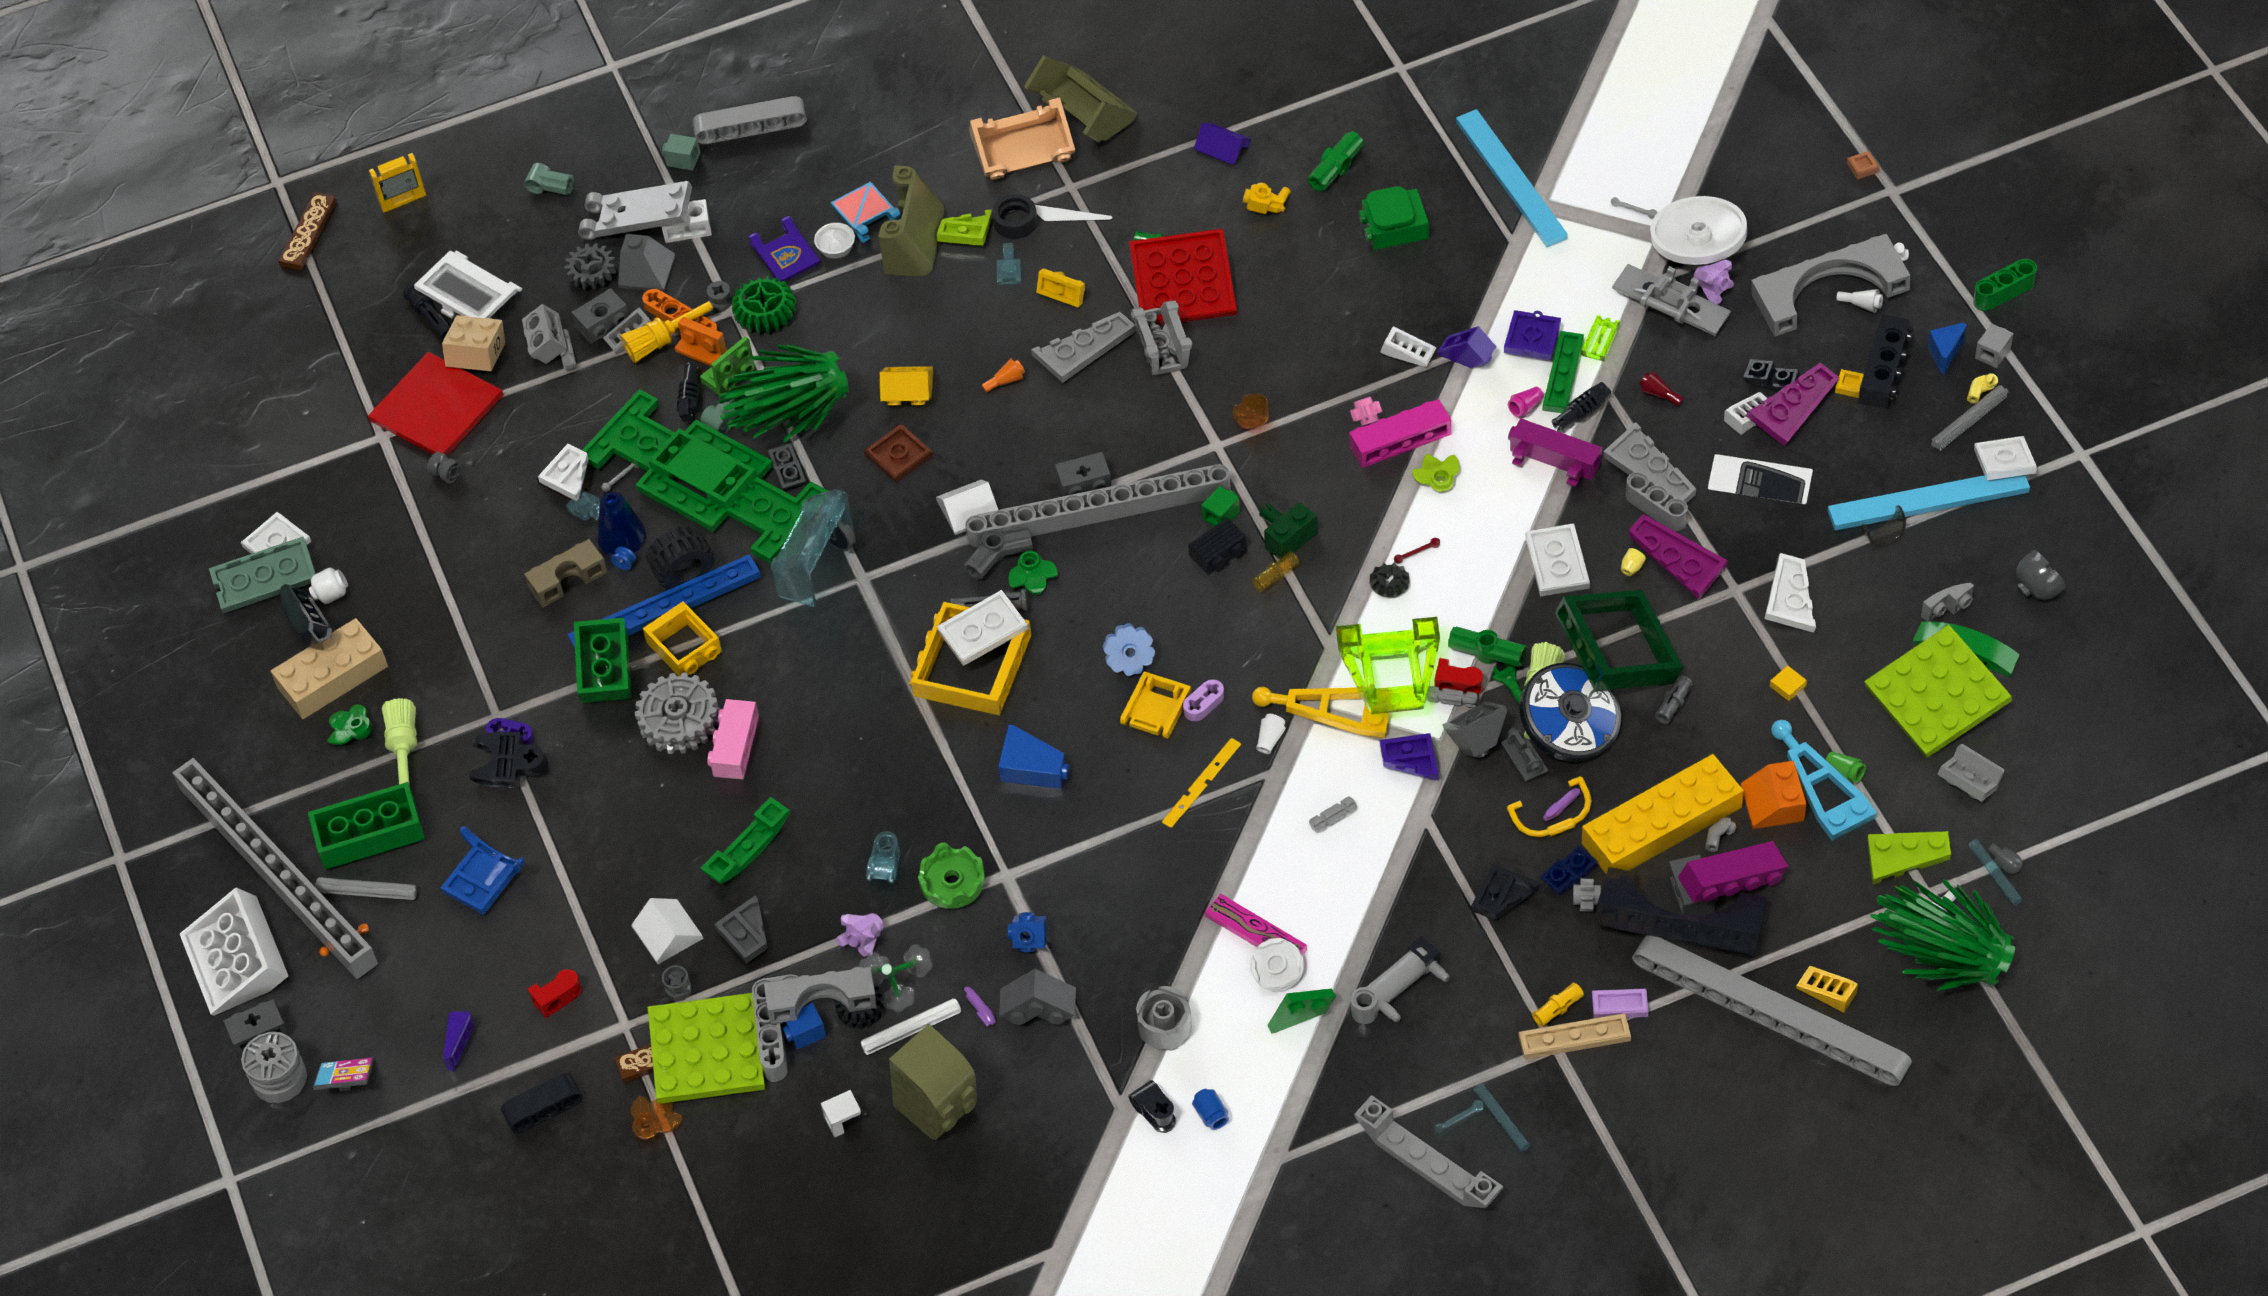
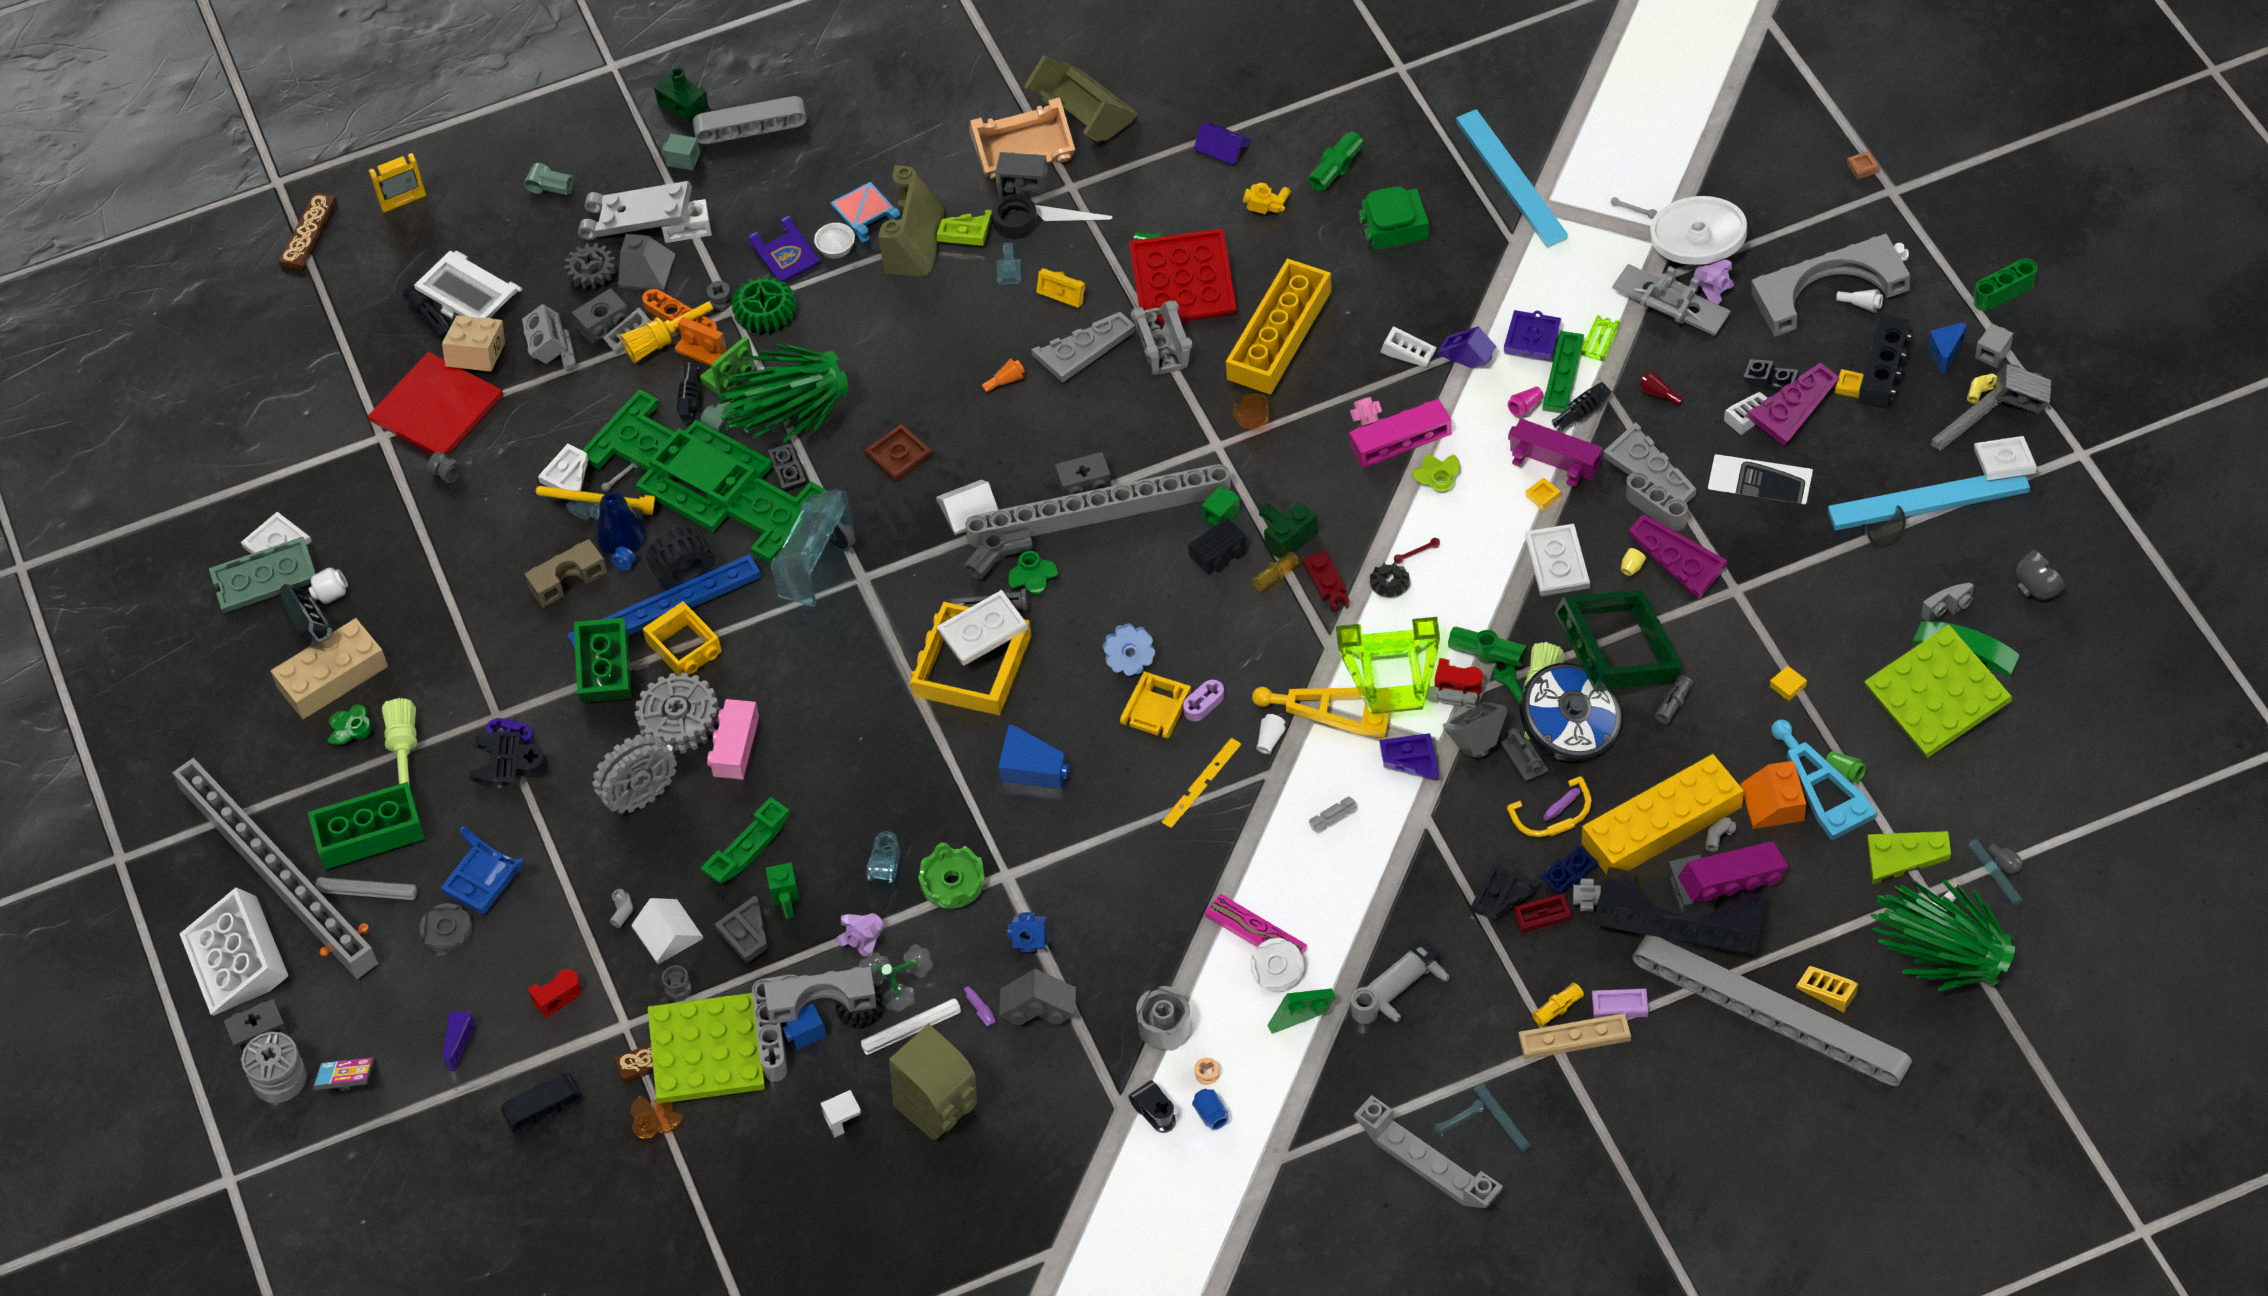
(445, 928): none -> dark grey tile
(624, 907): none -> light grey arm
(634, 773): none -> light grey piece
(643, 504): none -> yellow piece
(681, 95): none -> dark green brick
(783, 887): none -> green brick
(906, 384): yellow slope -> none
(1020, 173): none -> dark grey brick
(1206, 1078): none -> light nougat bush
(1278, 326): none -> yellow brick
(1326, 579): none -> dark red plate
(1543, 494): none -> yellow tile
(1543, 917): none -> dark red tile
(1789, 595): white wing -> none
(1972, 773): light grey bracket -> none
(2023, 388): none -> dark grey brick

